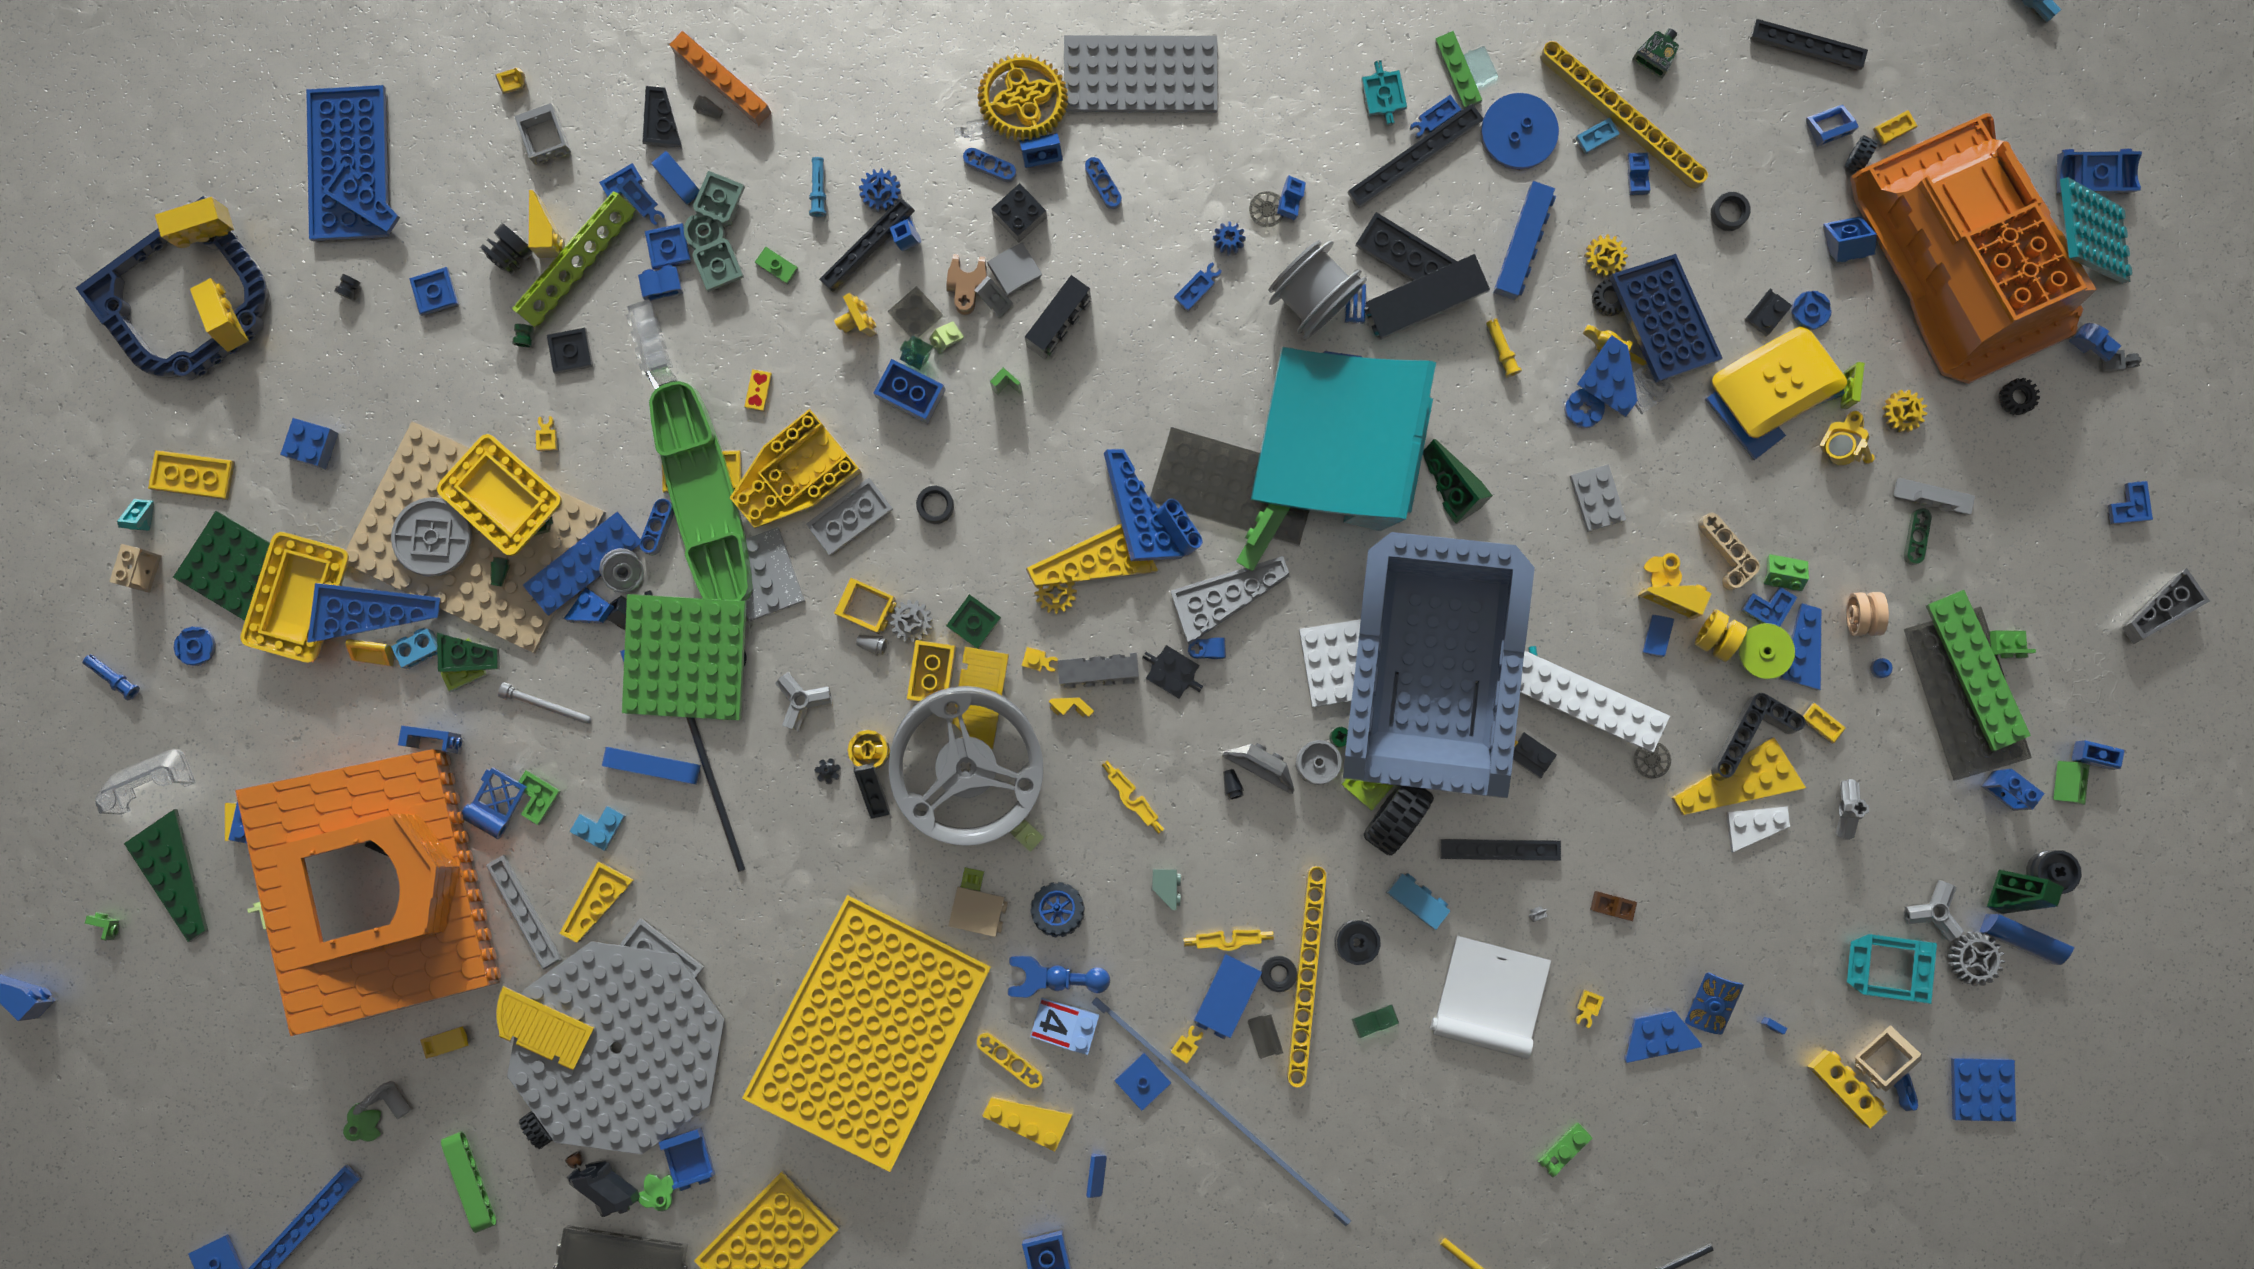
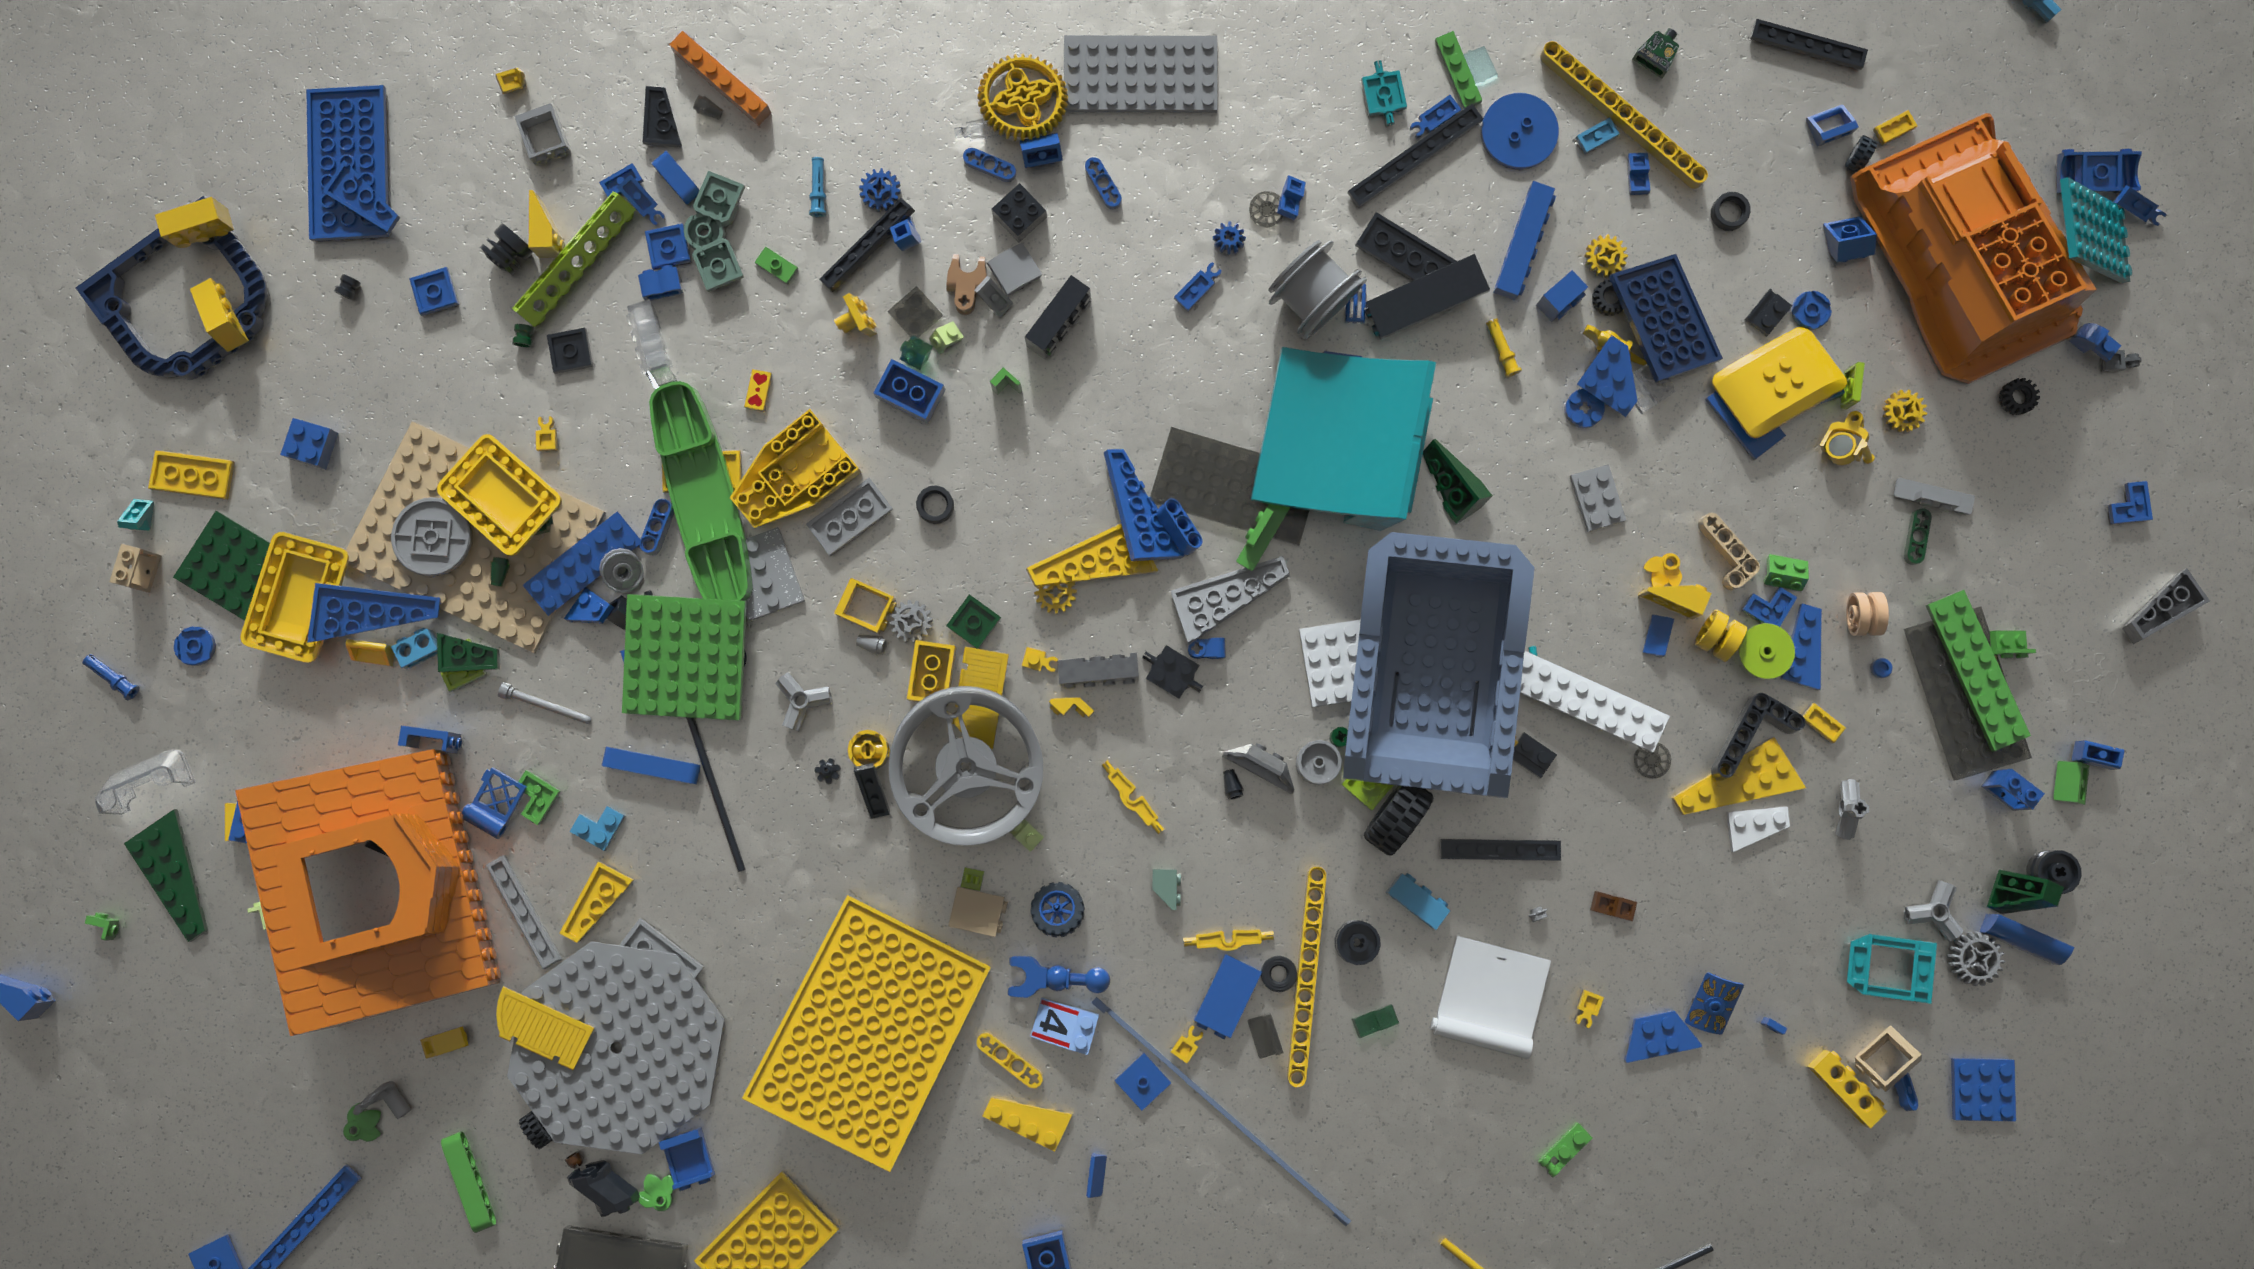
(1562, 296): none -> blue brick
(2139, 205): none -> blue plate

